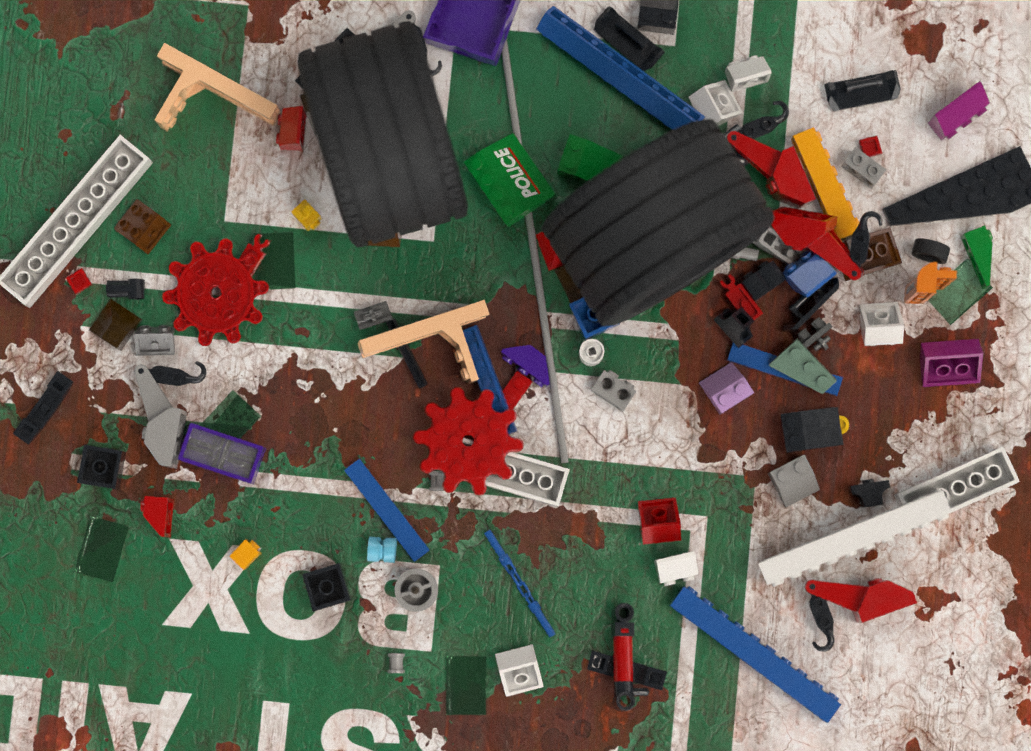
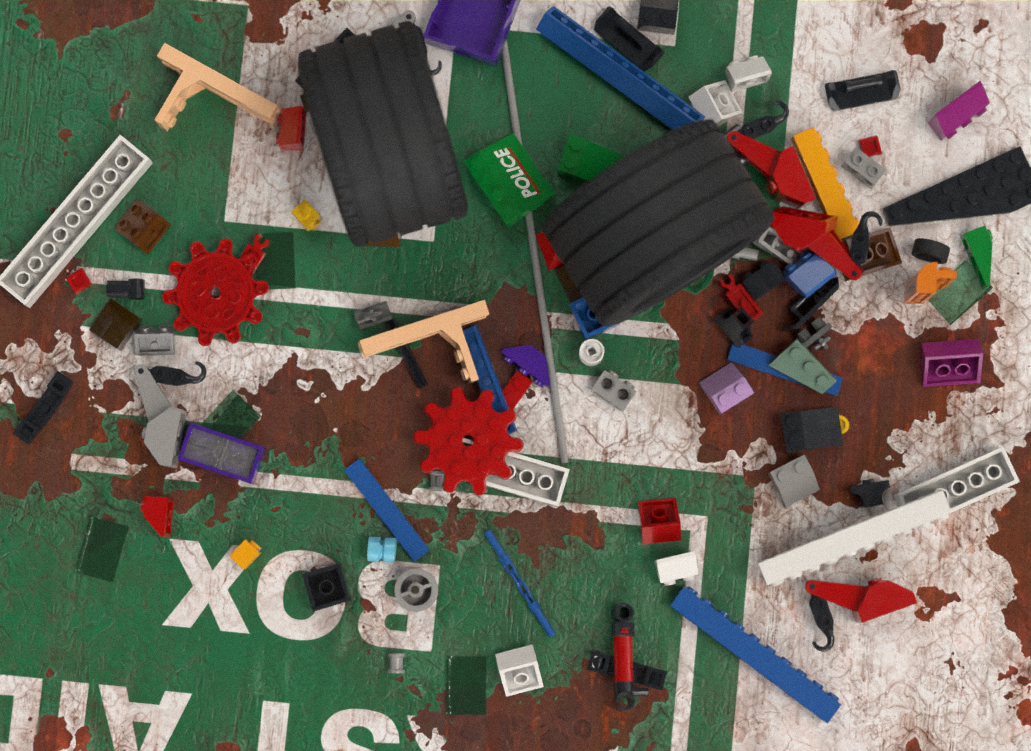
(101, 467): black brick -> none
(881, 324): white slope -> none

